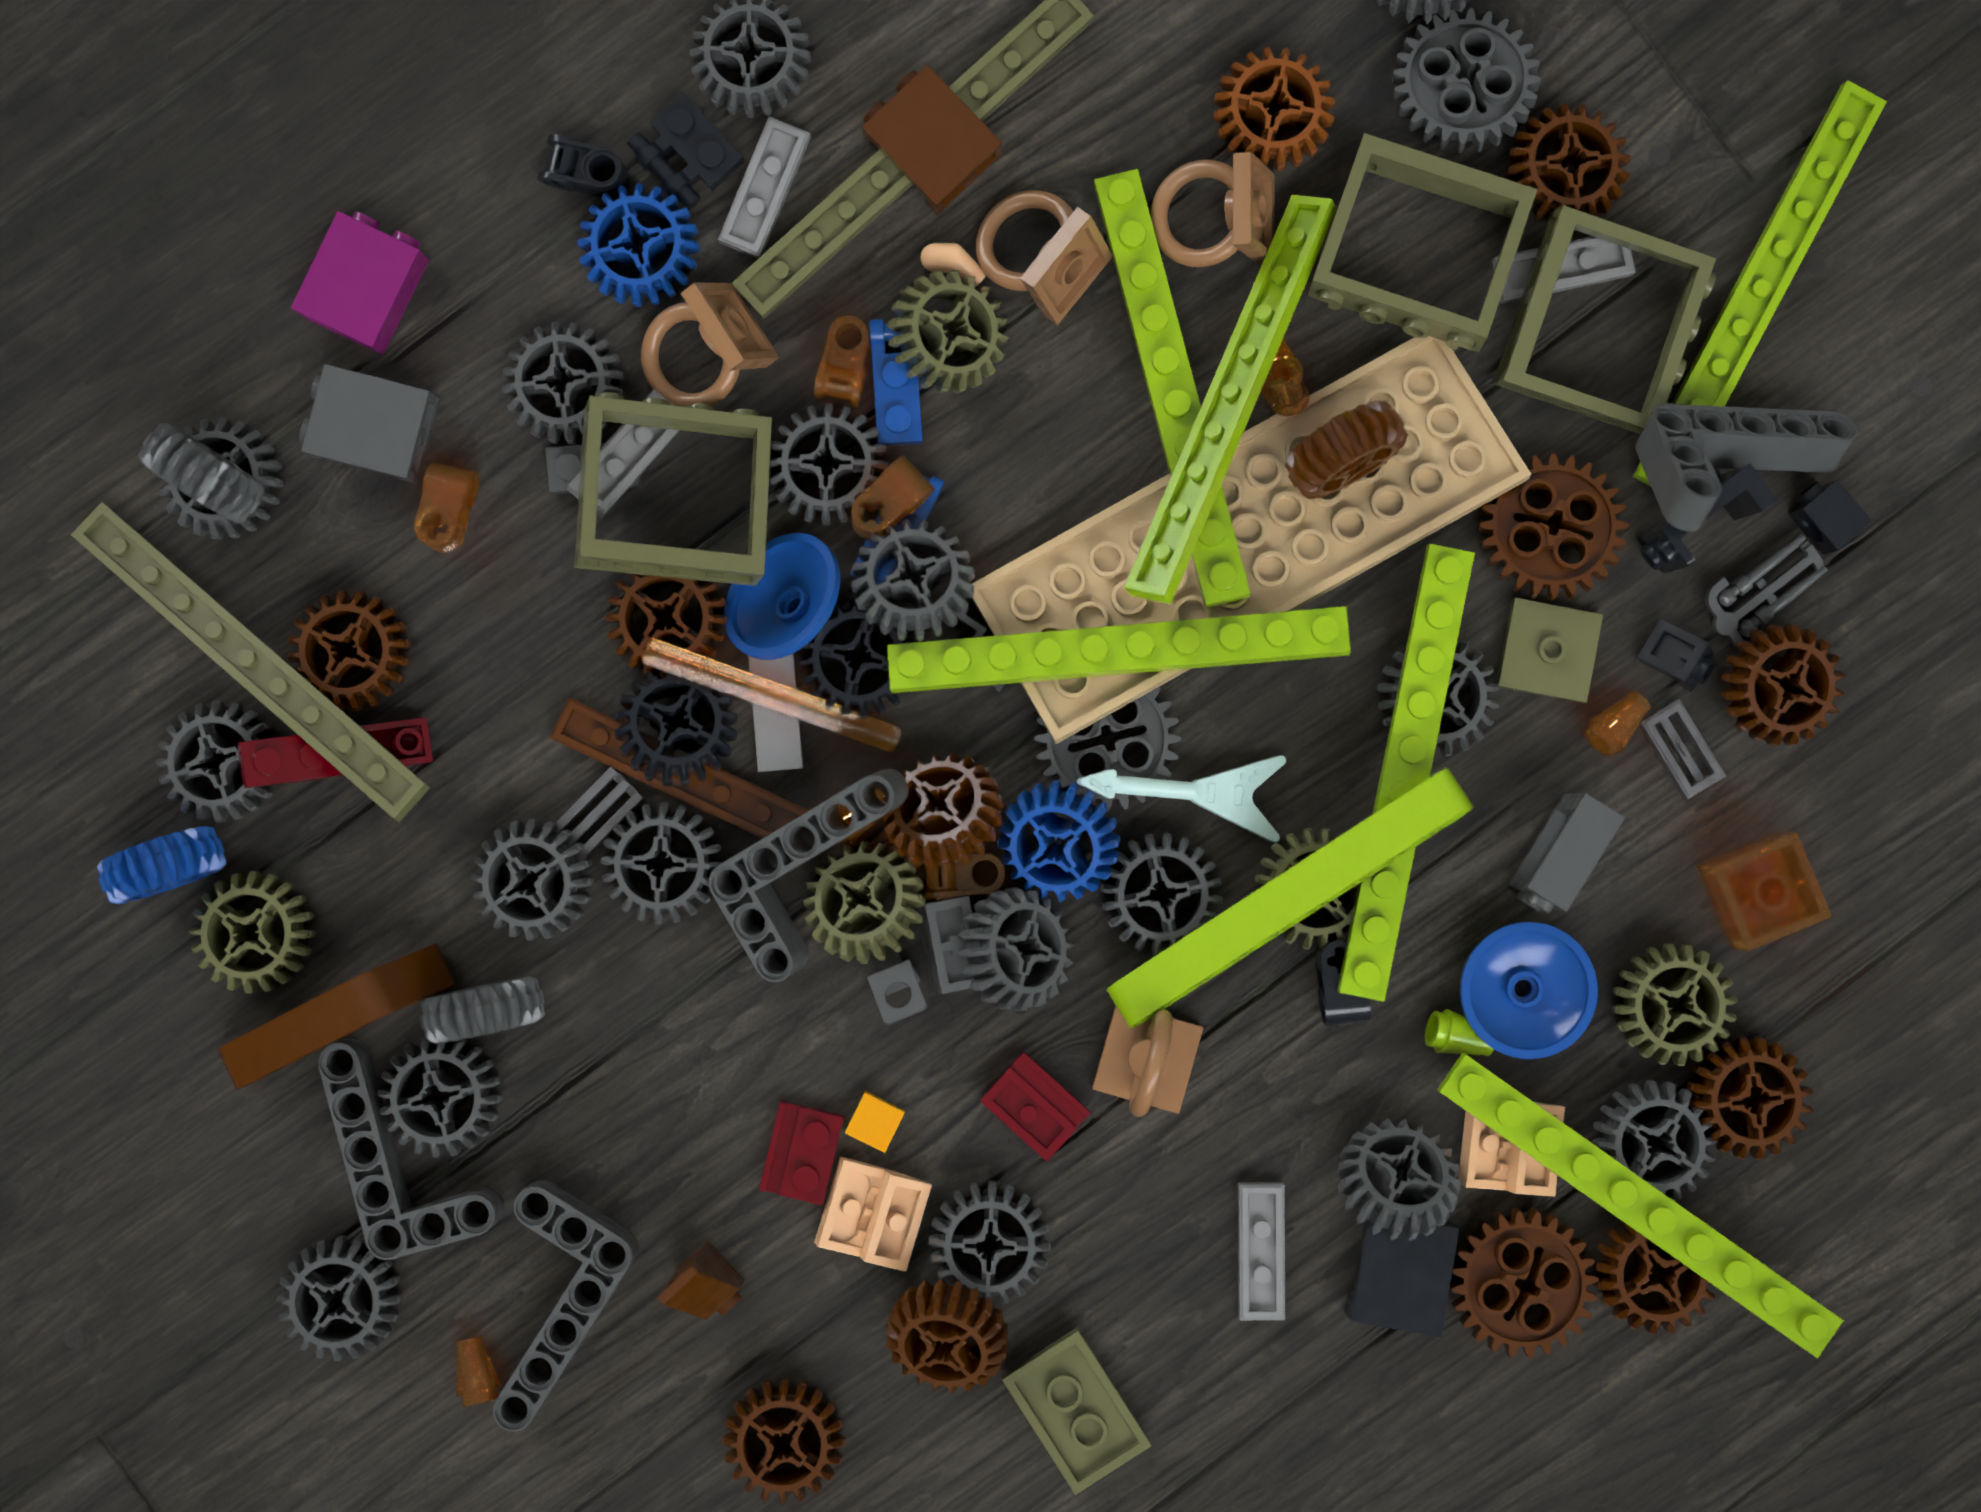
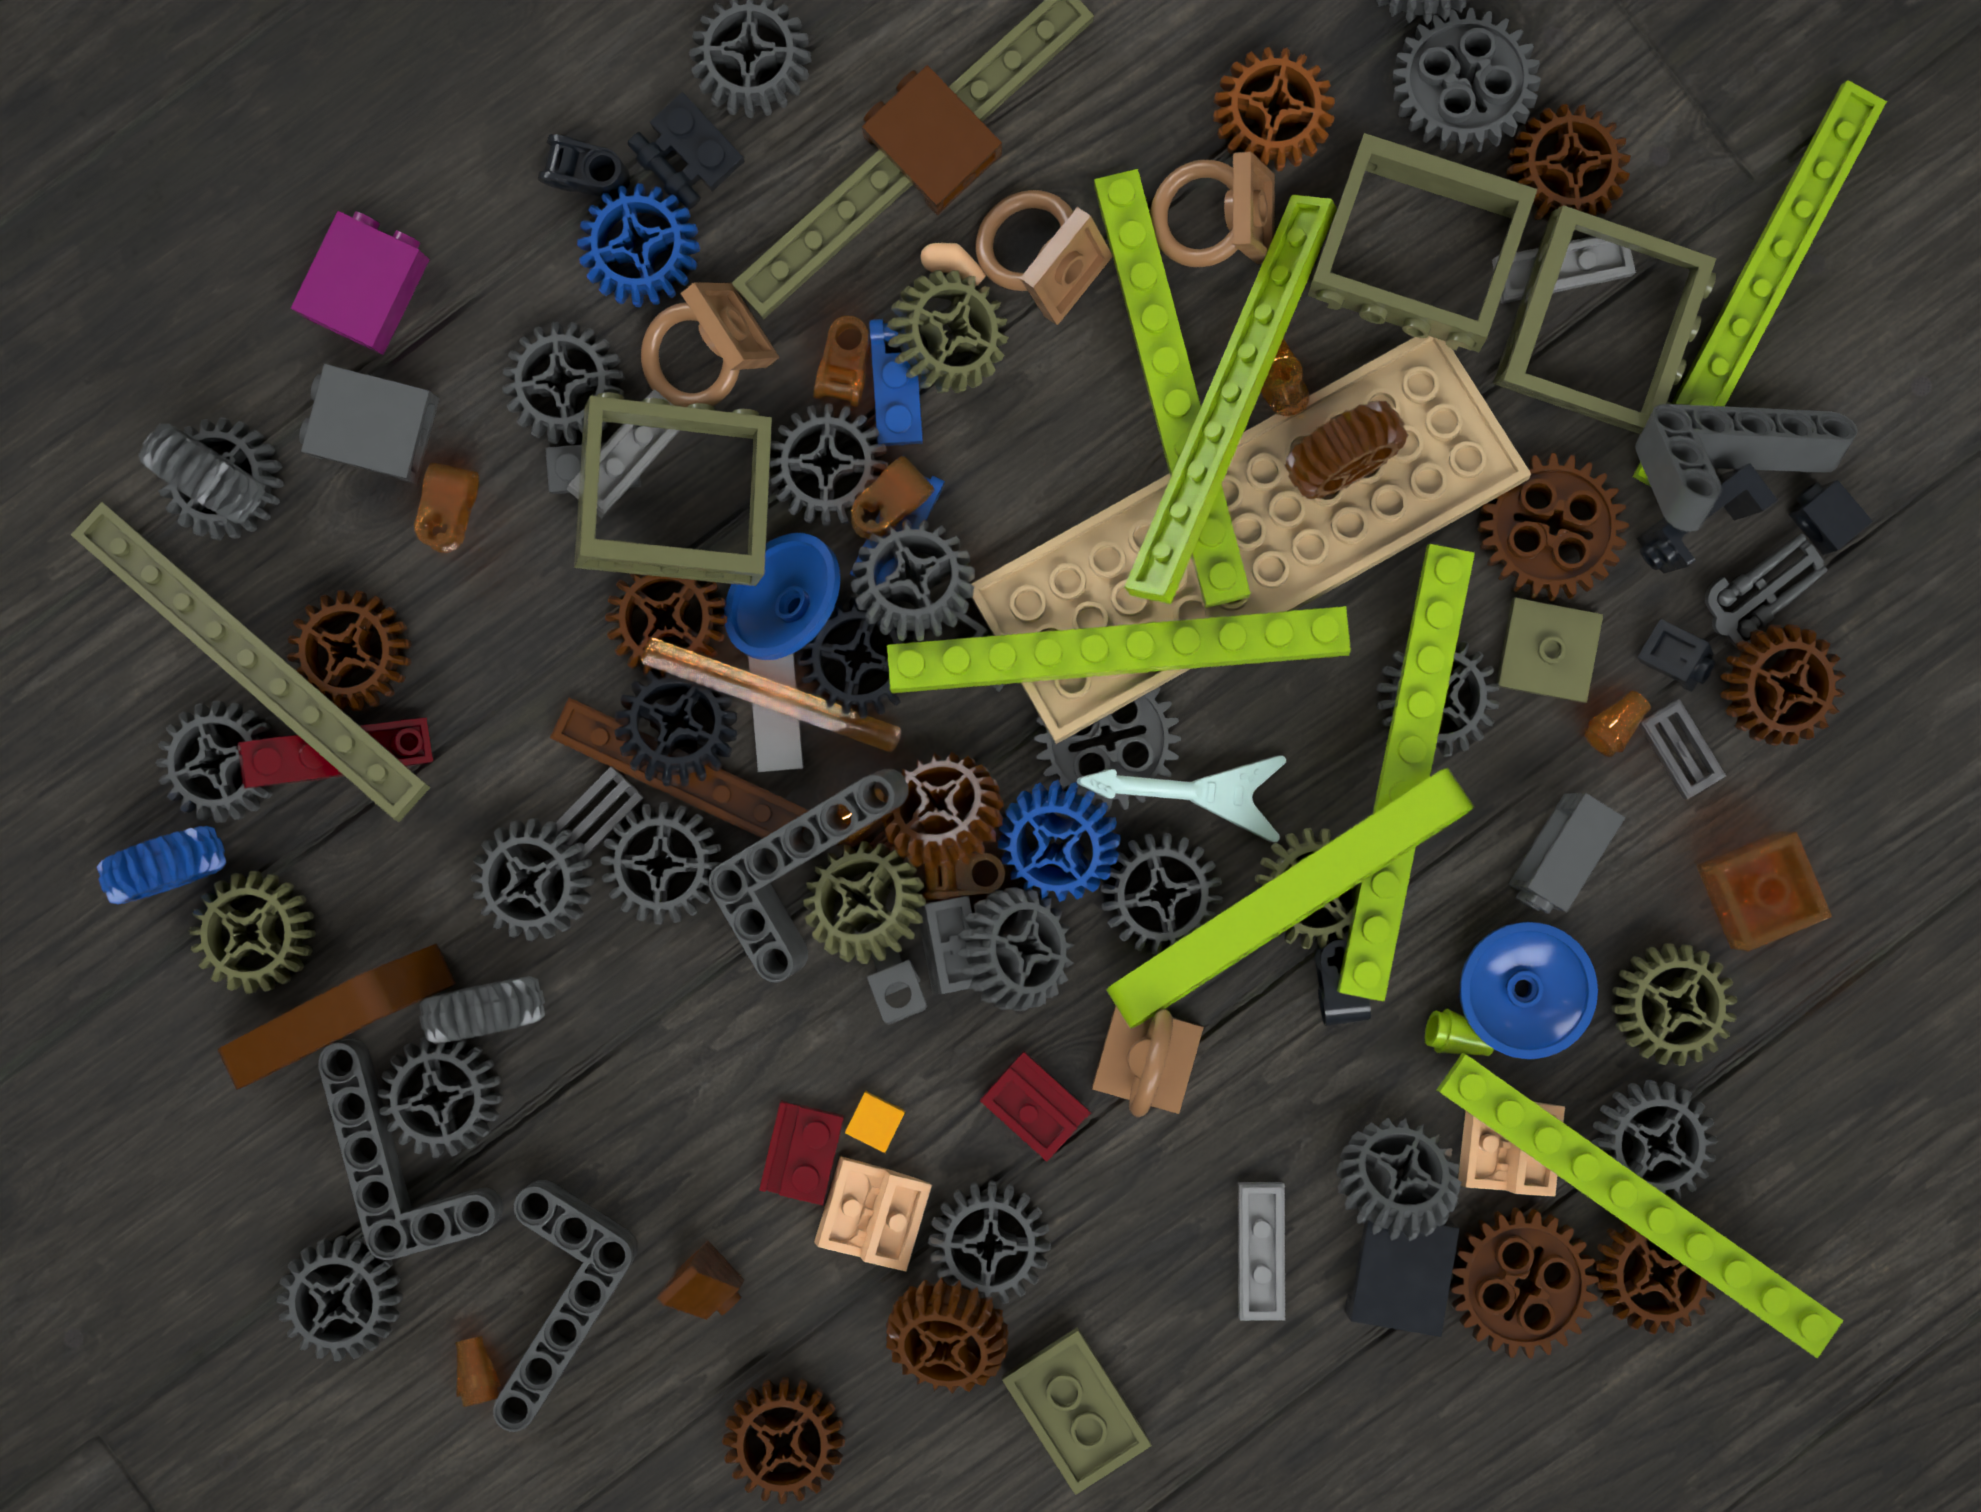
(764, 187): light grey tile -> none
(1757, 1133): reddish brown gear -> none

